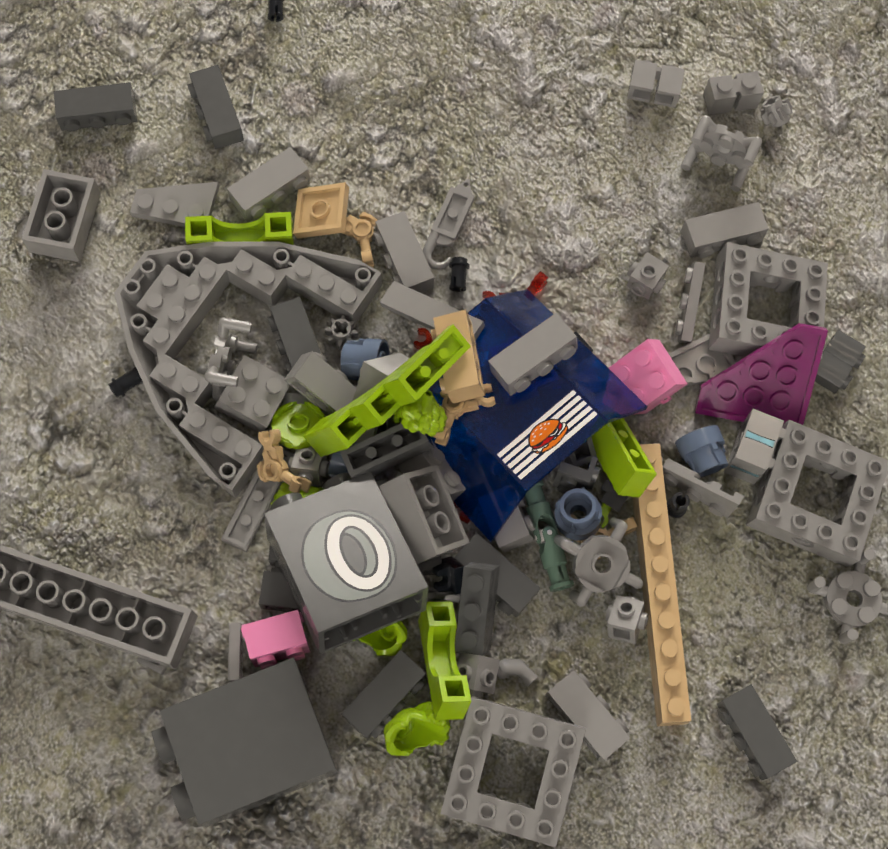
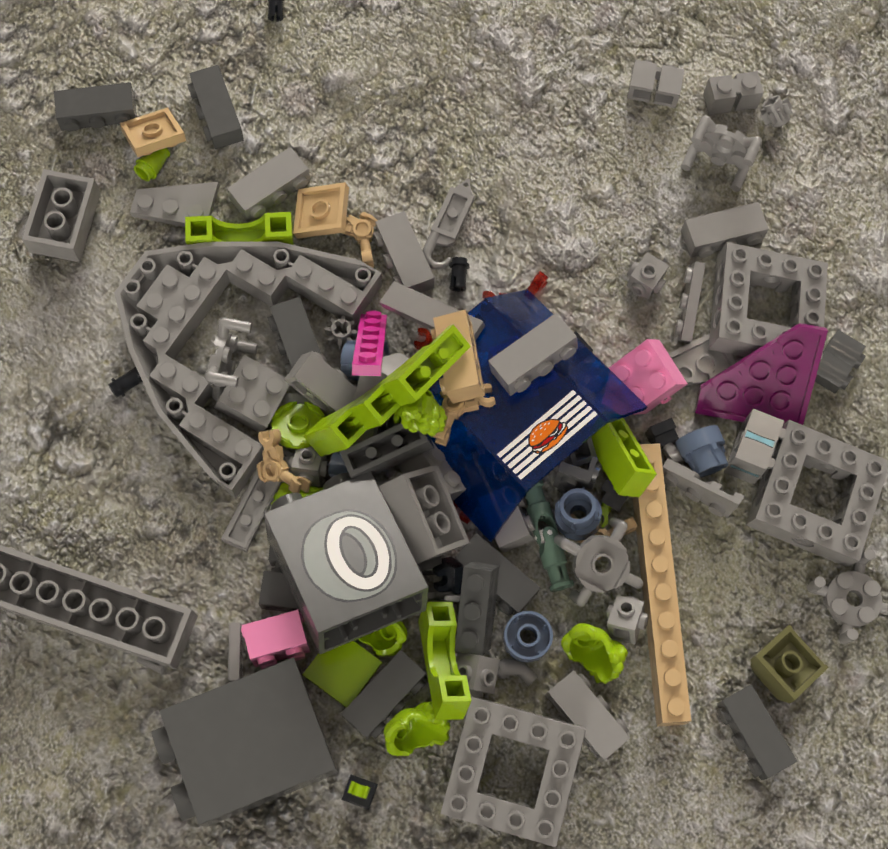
(150, 165): none -> lime cone
(152, 132): none -> tan plate
(343, 671): none -> lime tile
(359, 792): none -> black piece
(370, 344): none -> dark pink plate
(527, 621): none -> sand blue piece
(595, 651): none -> lime hair
(665, 435): none -> black piece
(676, 500): black pin -> none
(787, 665): none -> olive slope

